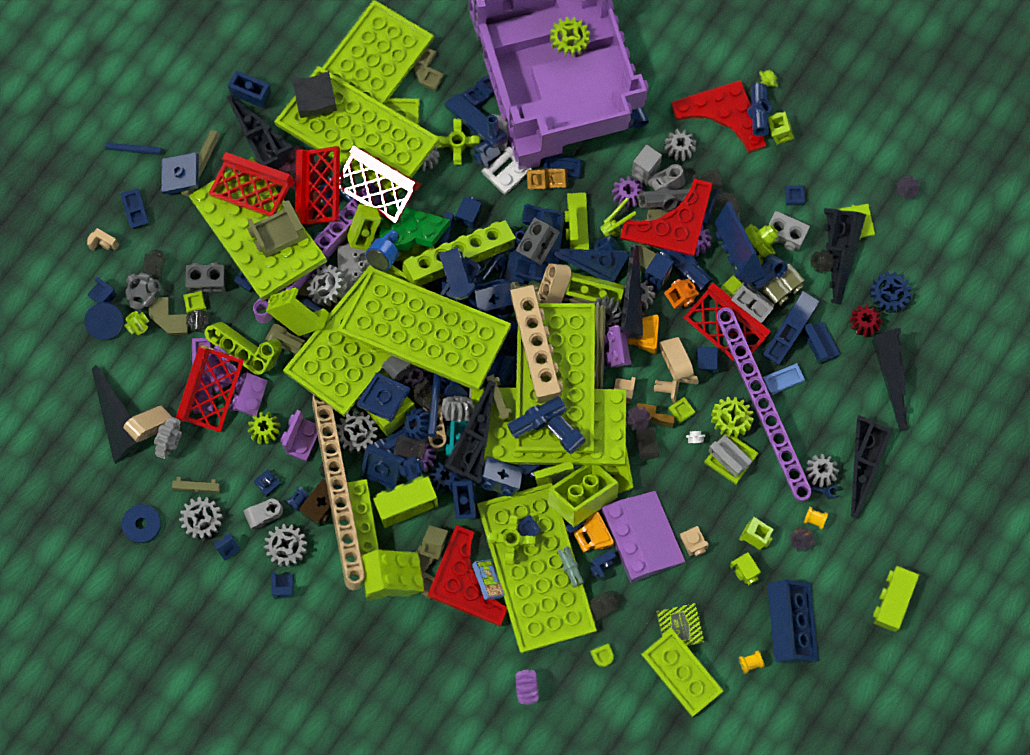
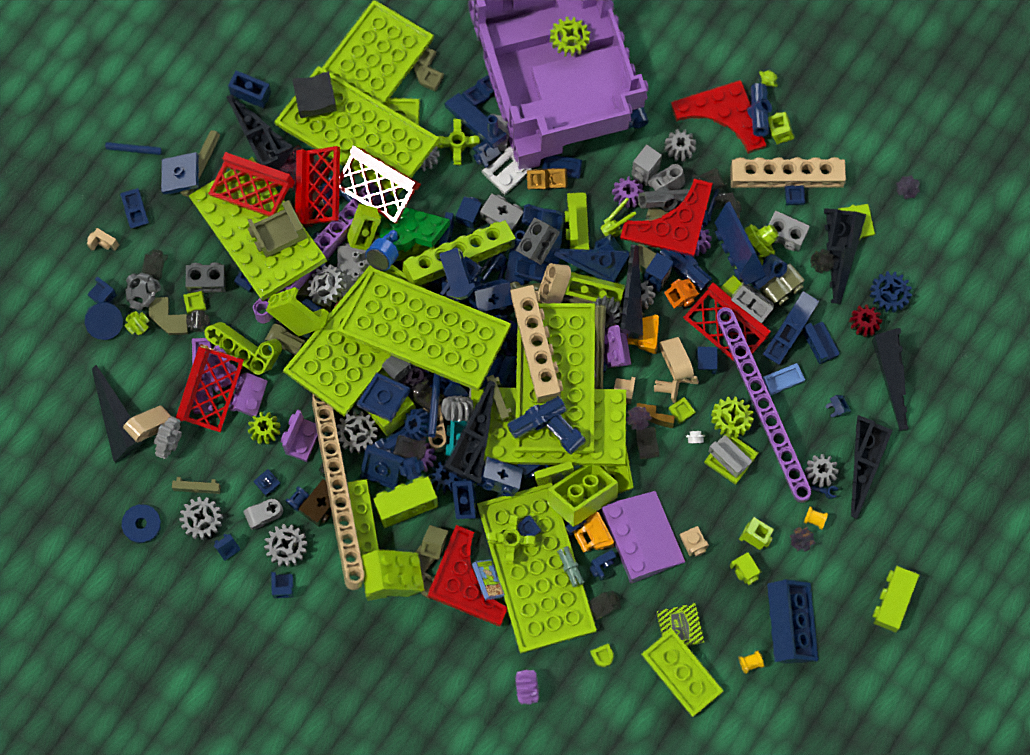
(497, 205): none -> light grey brick
(779, 179): none -> tan brick
(840, 405): none -> dark blue tile

